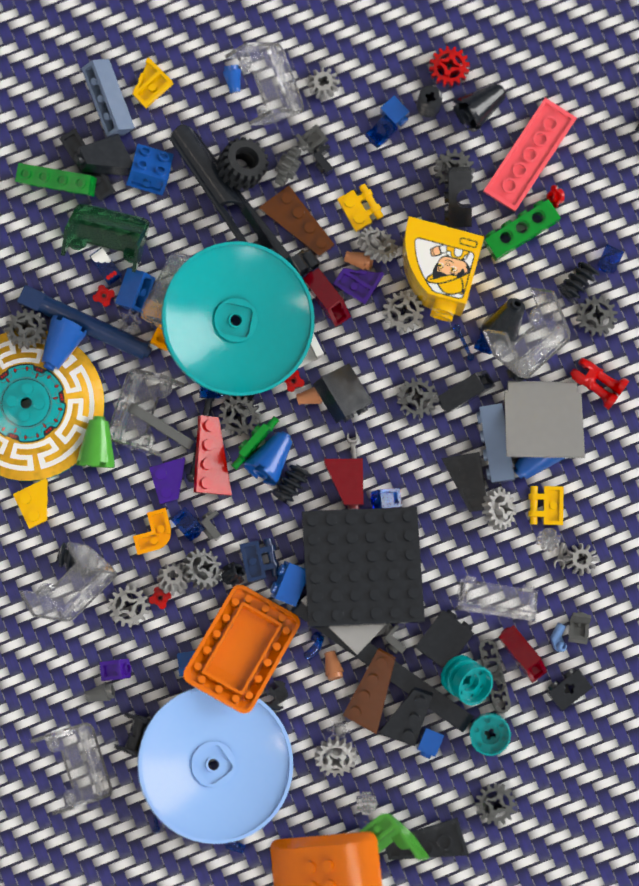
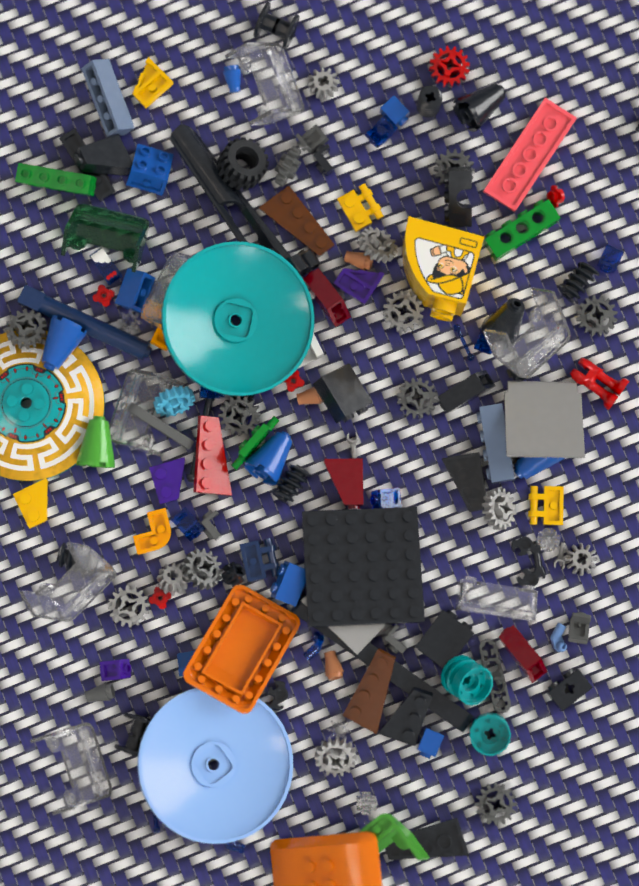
(174, 401): none -> medium azure gear
(276, 25): none -> black hose
(530, 578): none -> black helmet

